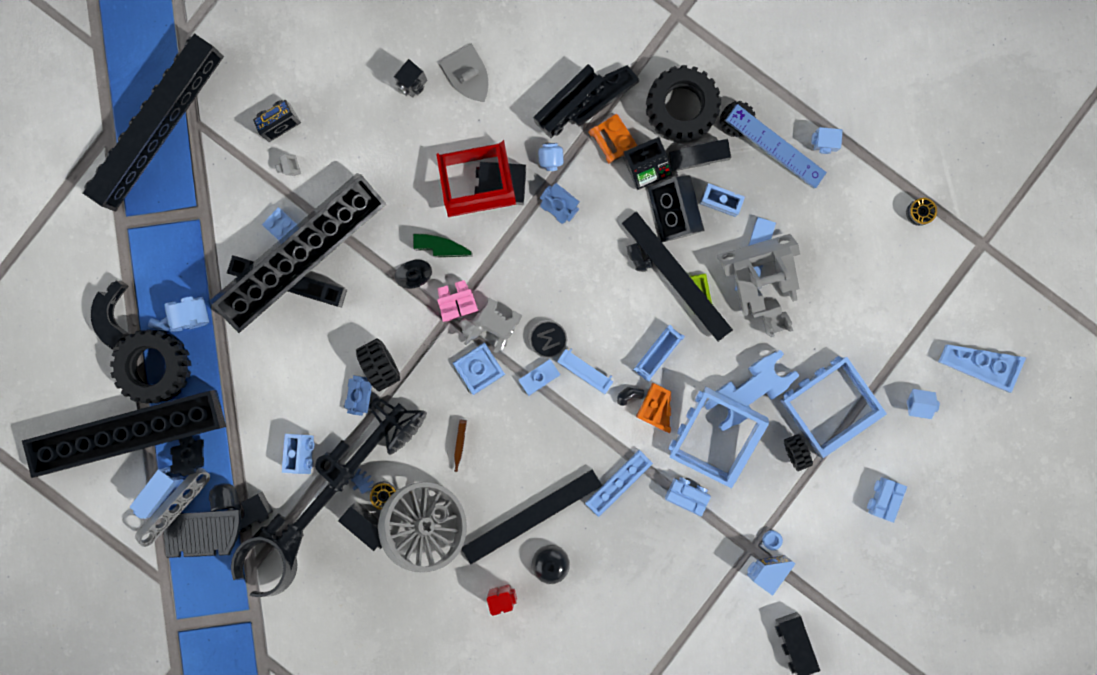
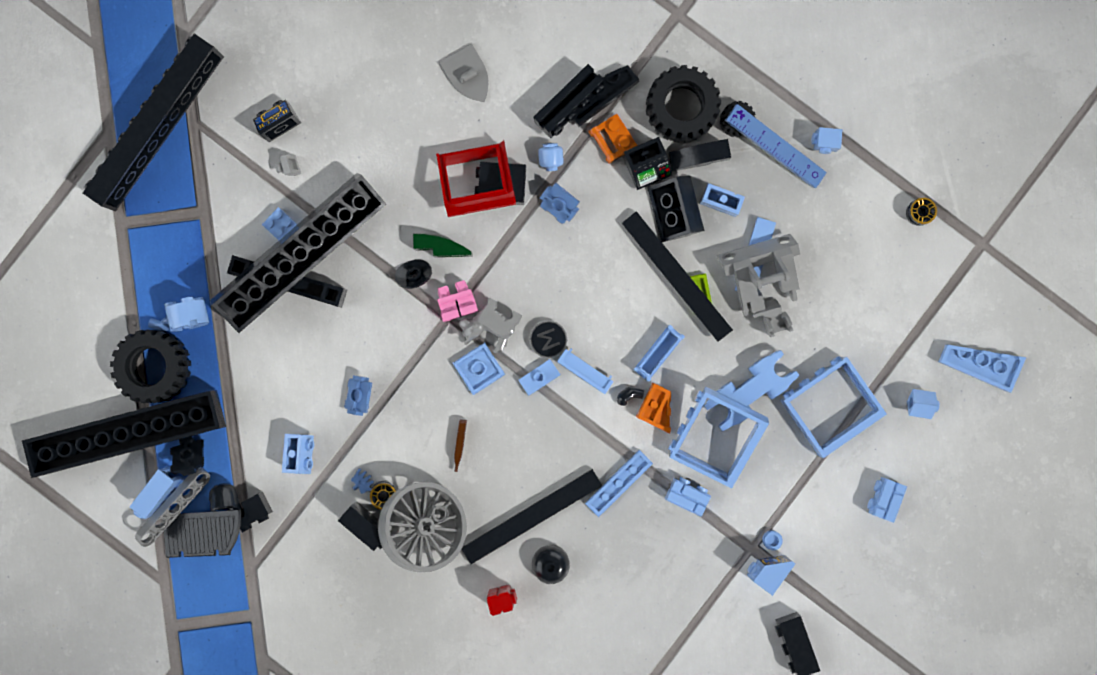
(103, 315): black arch -> none
(337, 477): black piece -> none
(377, 364): black tyre -> none
(410, 79): black brick -> none
(636, 256): black arm -> none
(798, 452): black tyre -> none

